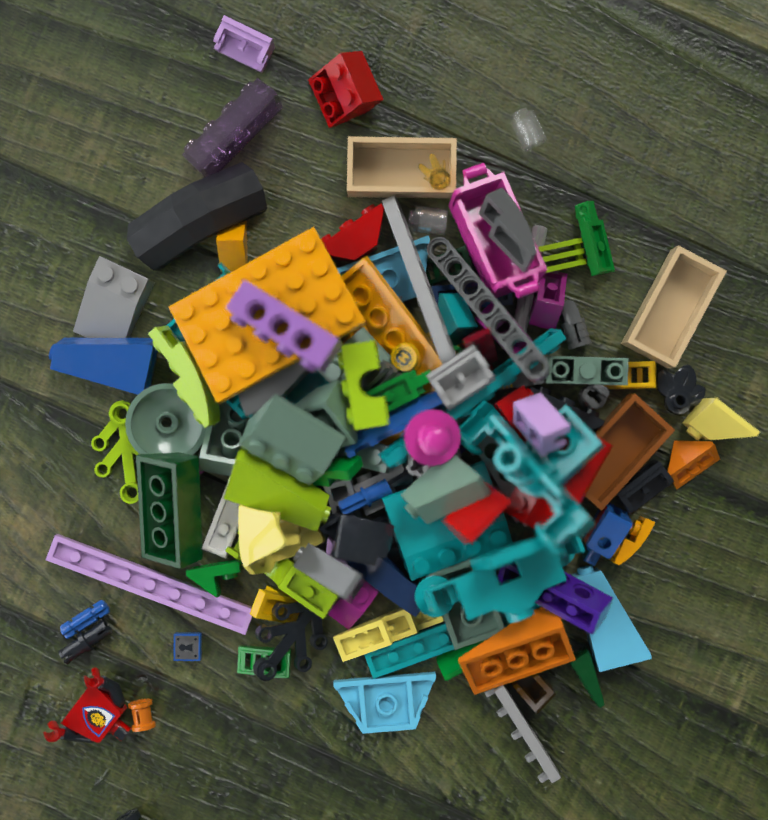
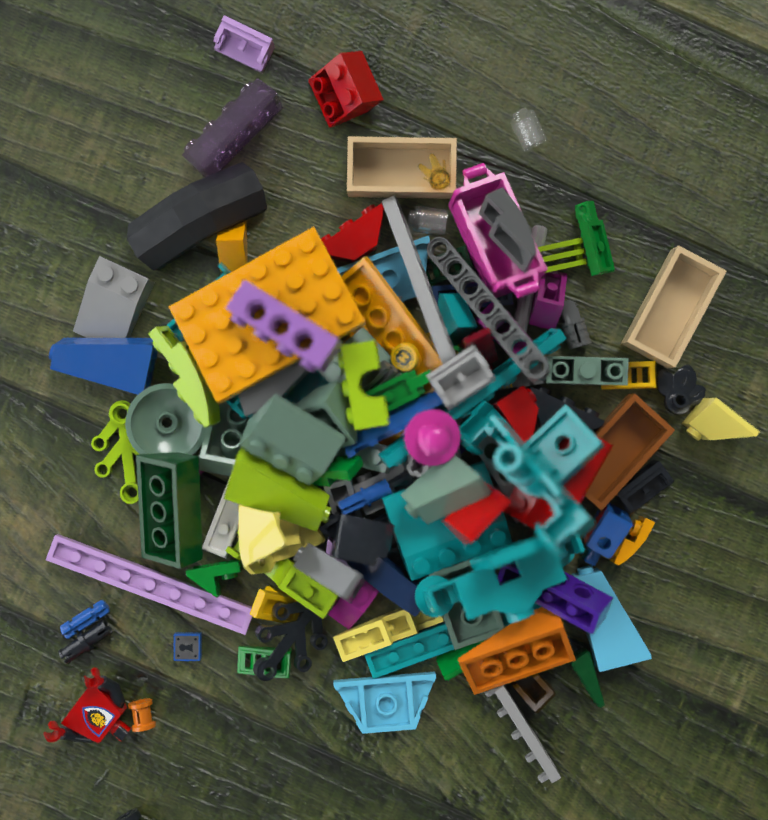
(540, 423): lavender hinge -> none
(601, 395): dark grey hinge -> none
(690, 459): orange slope -> none

